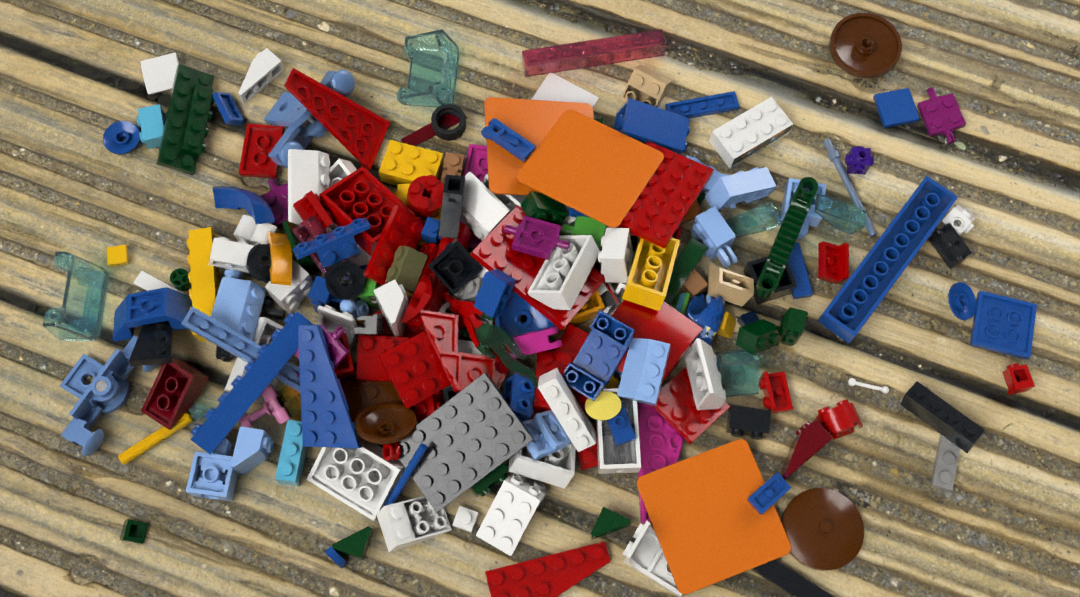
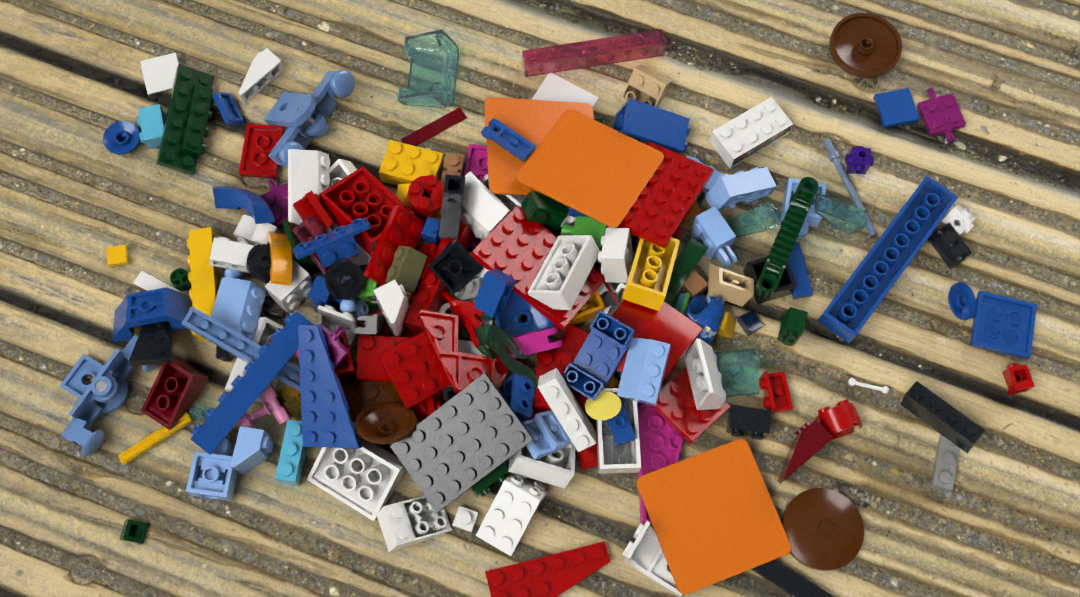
(83, 300): clear light blue windscreen -> none
(336, 557): blue tile -> none
(347, 121): red wing -> none
(355, 544): dark green slope -> none
(391, 451): red bush -> none
(406, 474): blue bar -> none
(419, 298): red brick -> none
(447, 109): black tyre -> none
(536, 237): magenta plate -> none
(608, 522): dark green slope -> none
(705, 105): blue tile -> none
(758, 336): dark green brick -> none
(768, 493): blue plate -> none
(833, 262): red bracket -> none

